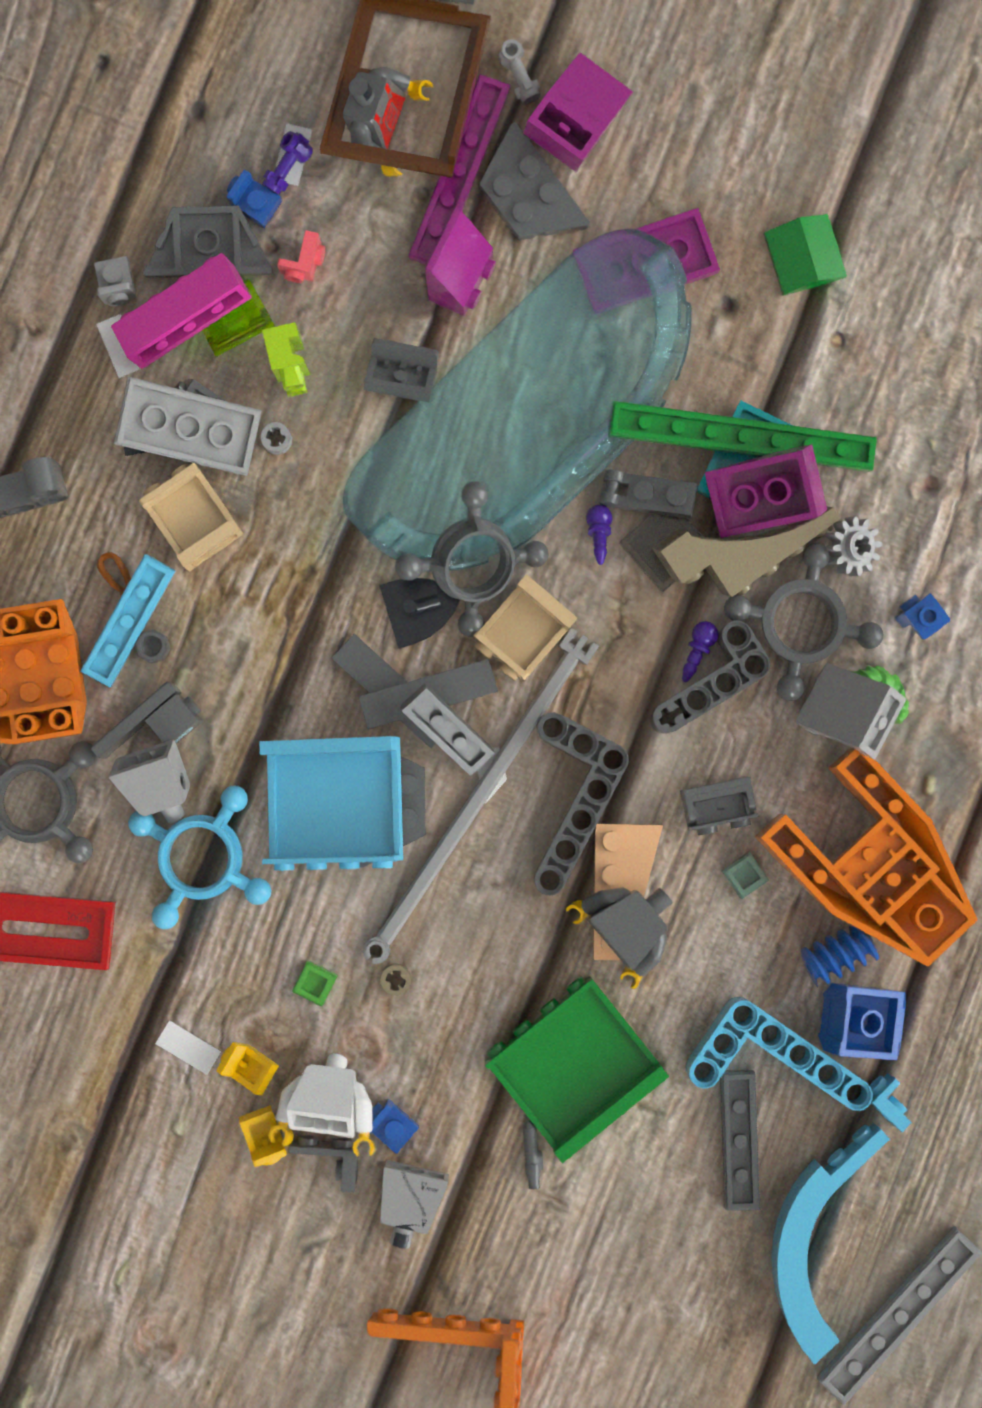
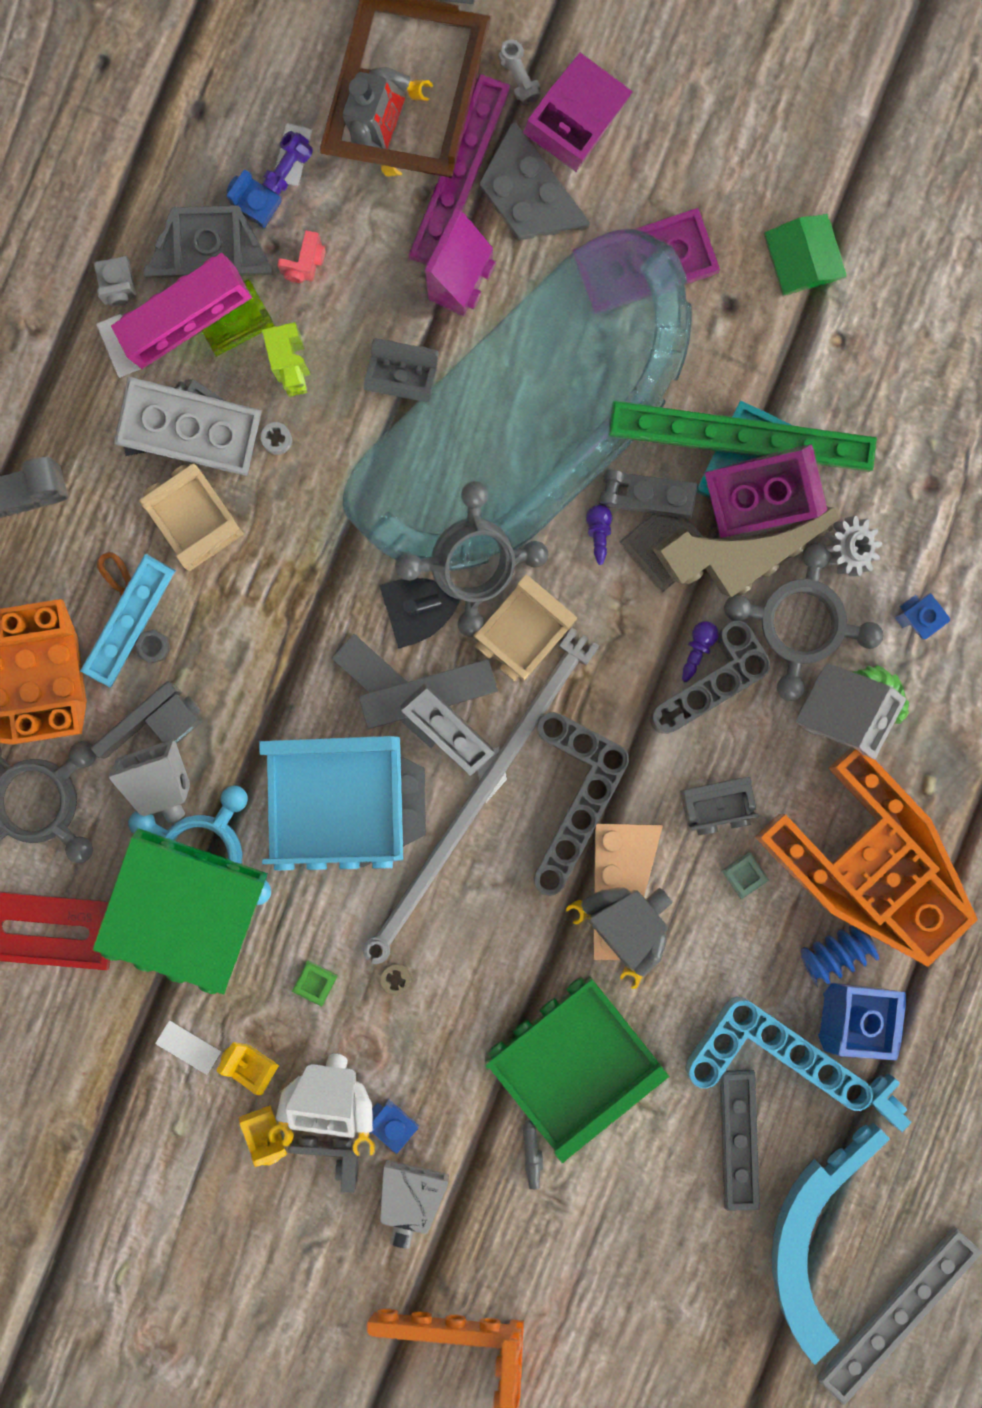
(179, 912): none -> green panel

